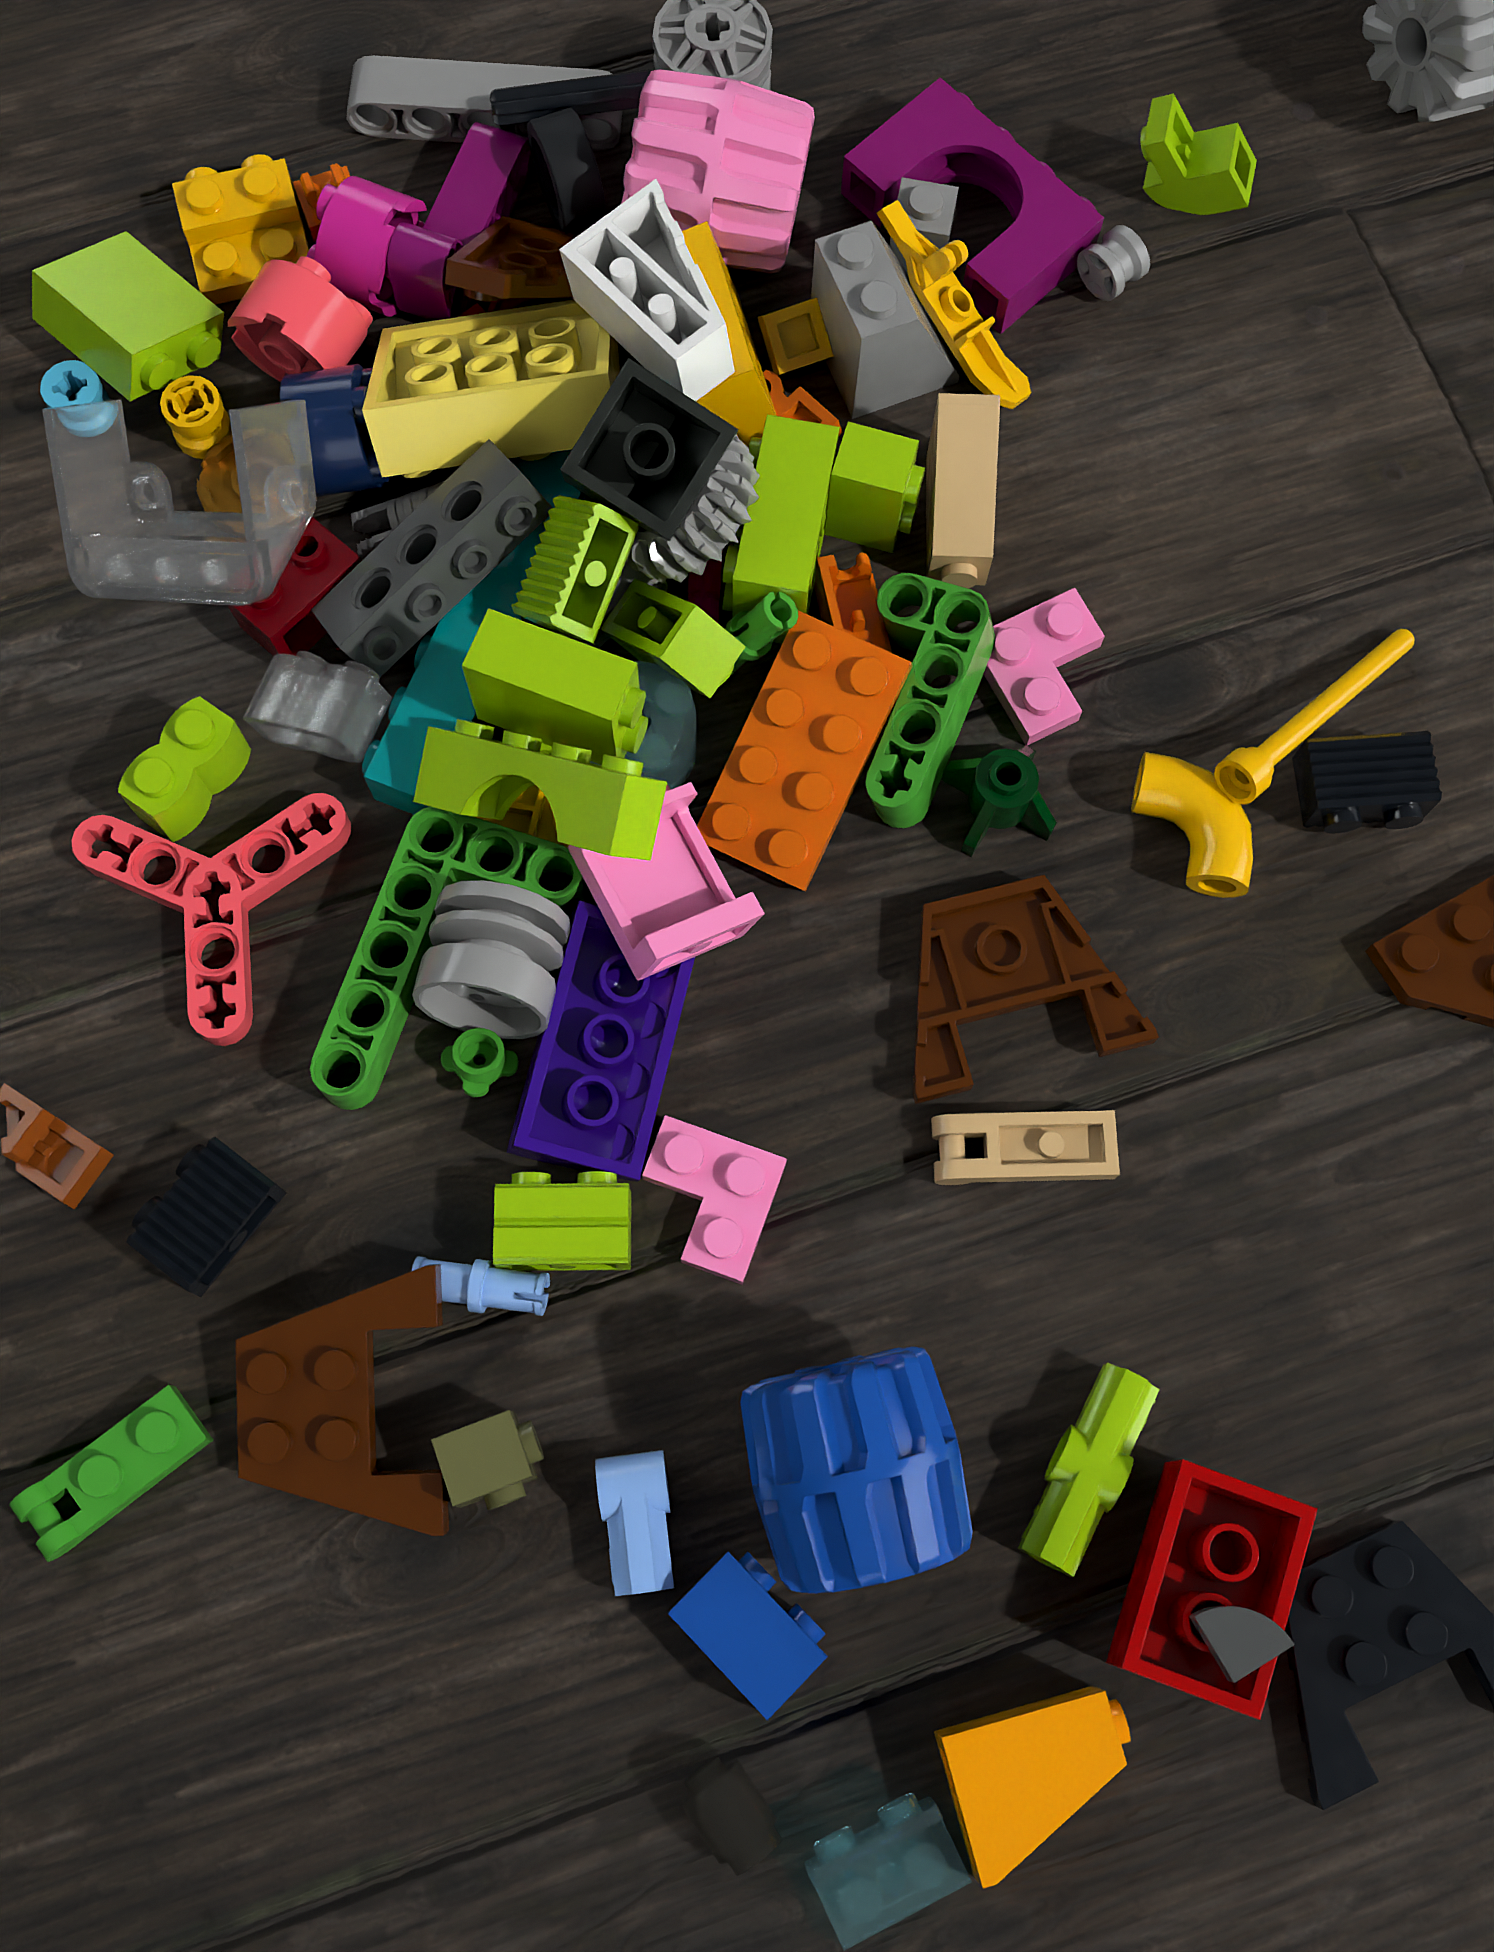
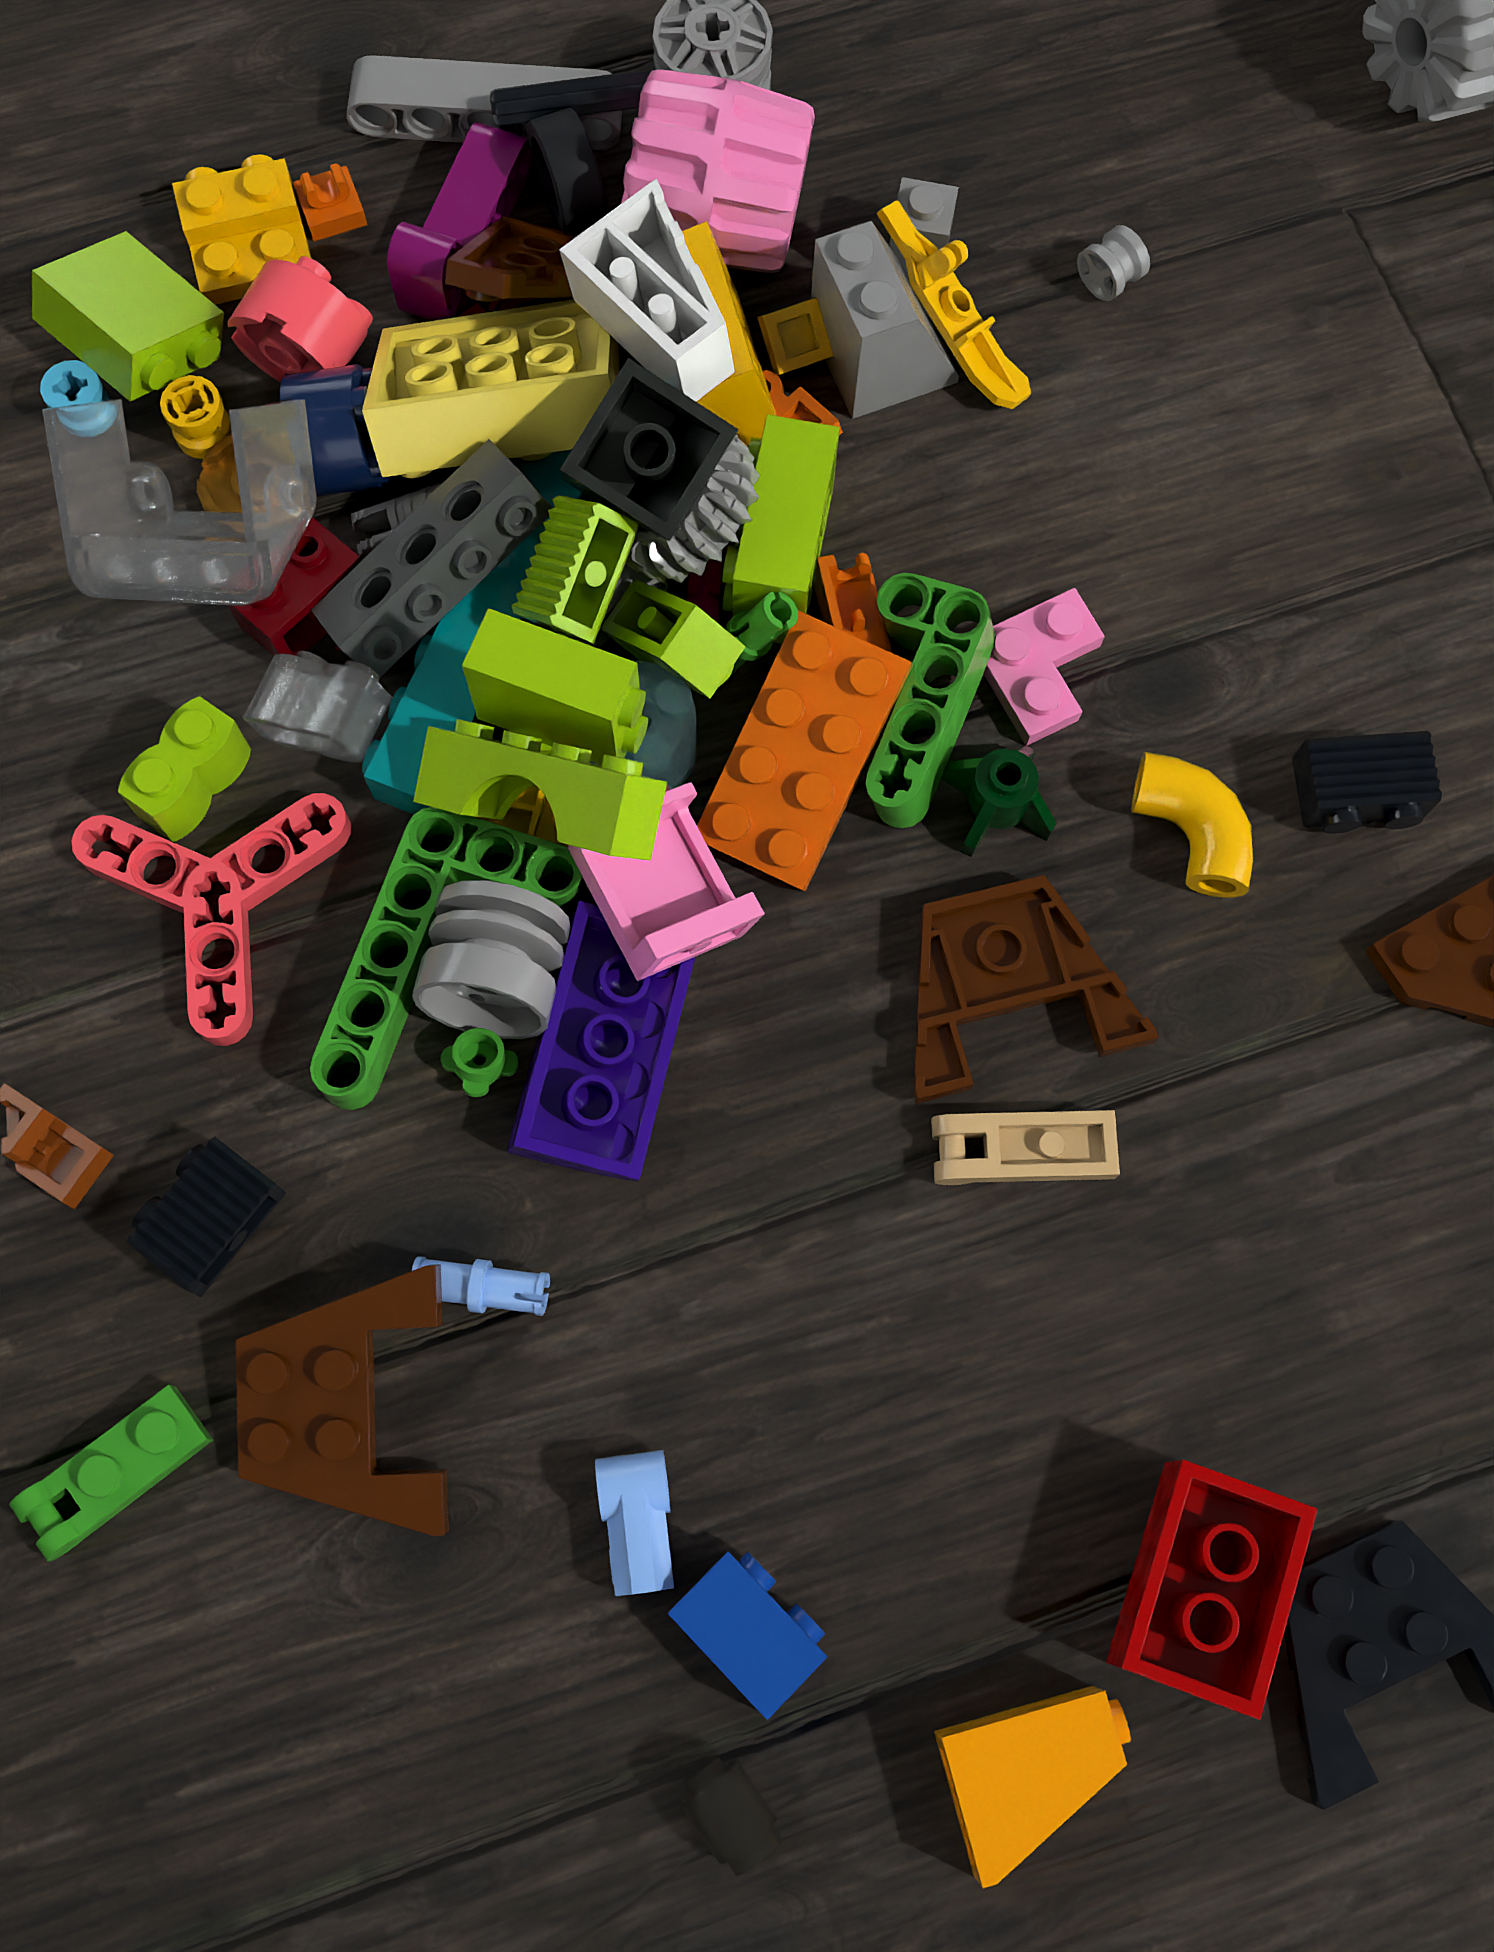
(356, 238): dark pink brick -> none
(489, 1460): olive brick -> none
(562, 1224): lime brick -> none
(734, 1188): bright pink plate -> none
(856, 1471): blue wheel -> none
(873, 487): lime brick -> none
(886, 1869): clear light blue bracket -> none
(948, 141): magenta arch -> none
(962, 488): tan slope -> none
(1088, 1469): lime piece -> none
(1191, 169): lime brick -> none
(1240, 1638): dark grey tile -> none
(1250, 770): yellow piece -> none

